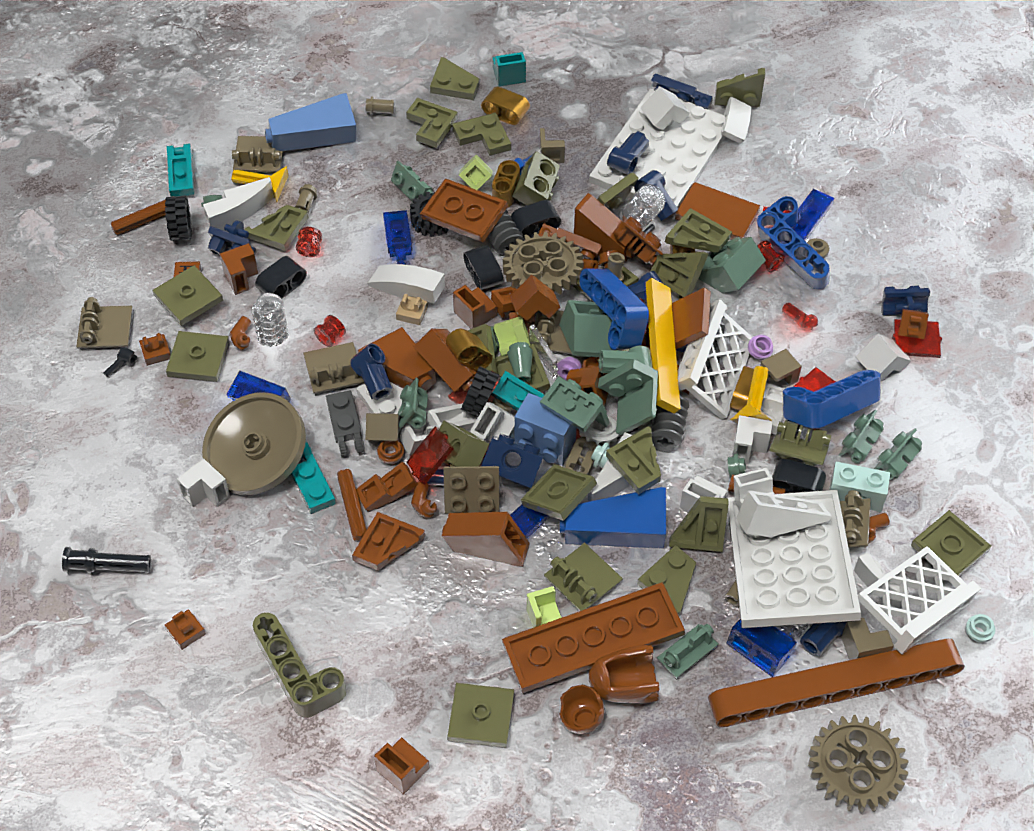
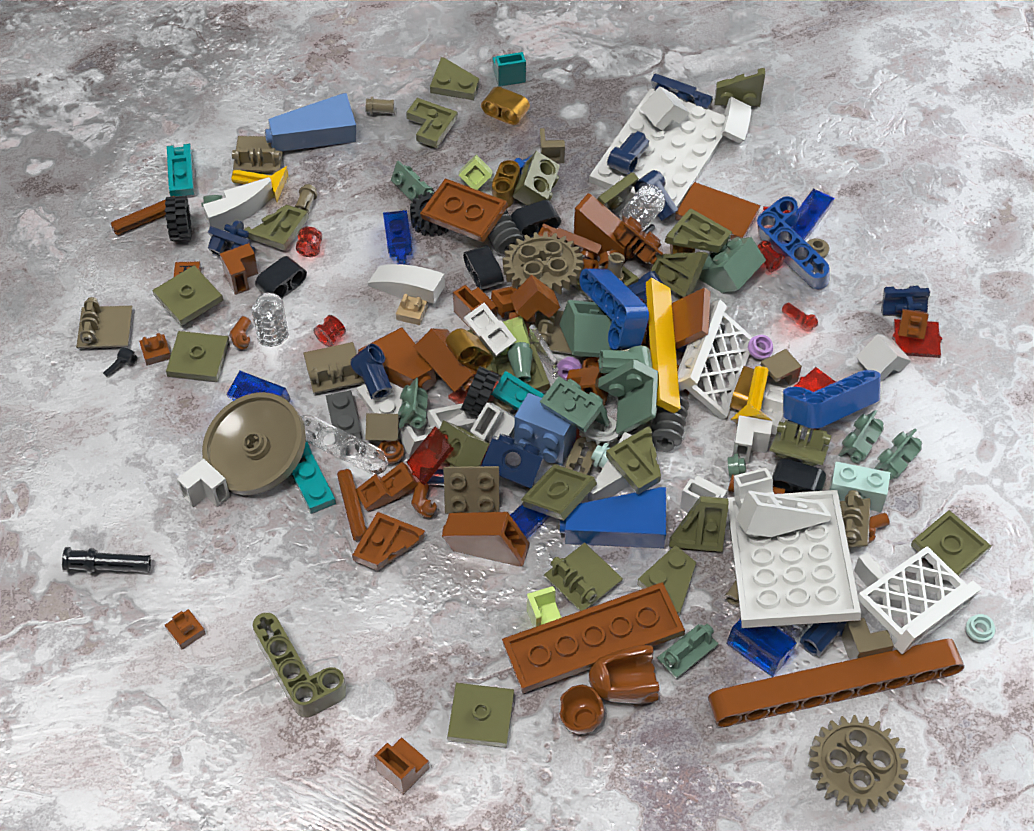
(342, 442): none -> clear beam
(484, 128): olive plate -> none
(489, 329): none -> white slope

